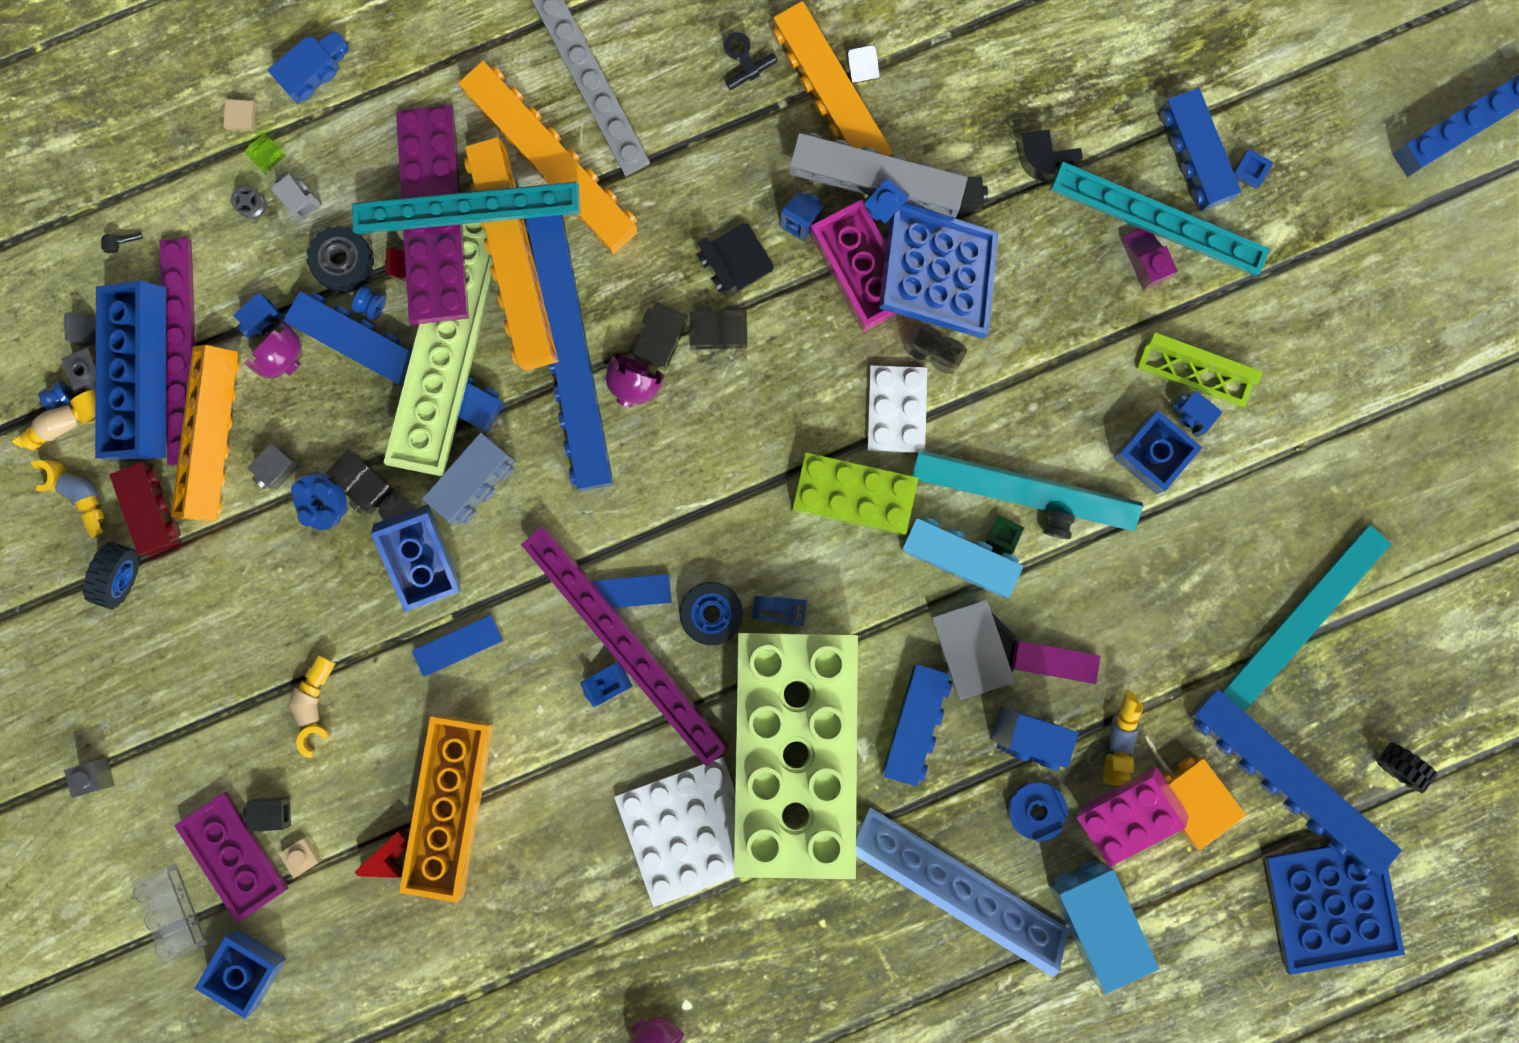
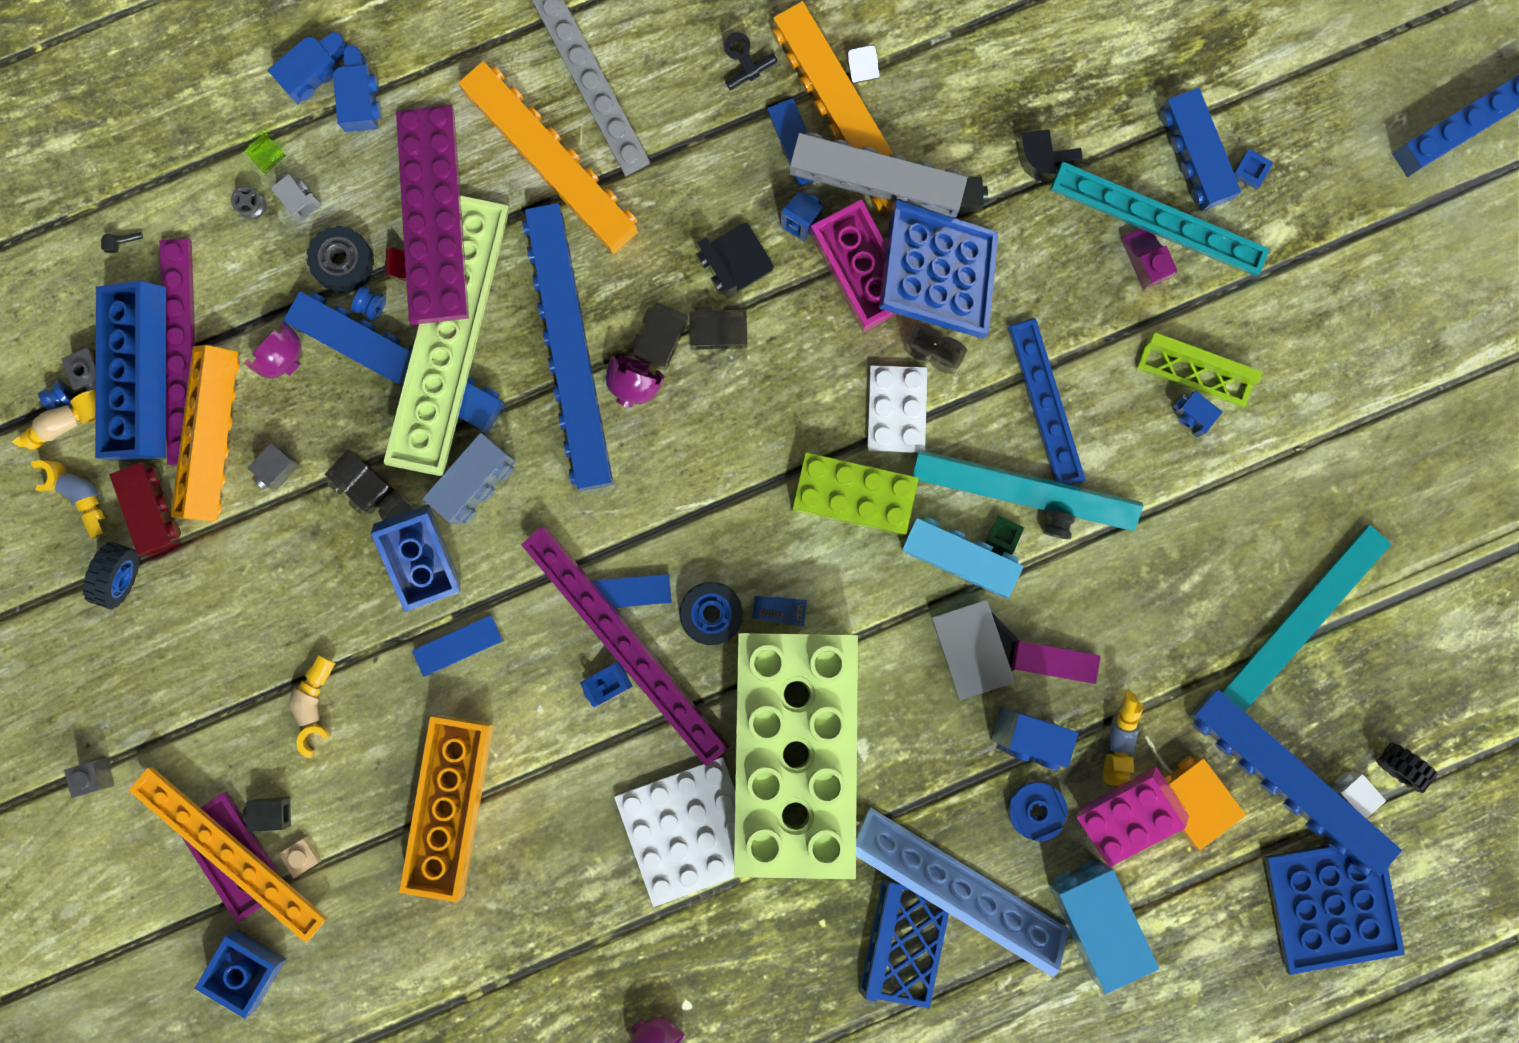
(80, 329): flat silver slope -> none
(169, 913): clear brick -> none
(228, 854): none -> light orange plate
(239, 115): tan tile -> none
(257, 316): blue brick -> none
(309, 510): blue plate -> none
(355, 93): none -> blue hinge
(381, 862): red slope -> none
(466, 208): teal tile -> none
(513, 263): light orange brick -> none
(787, 126): none -> blue tile
(881, 946): none -> blue fence
(885, 200): blue bracket -> none
(916, 724): blue brick -> none
(1046, 402): none -> blue tile
(1157, 452): blue brick -> none
(1358, 793): none -> white brick

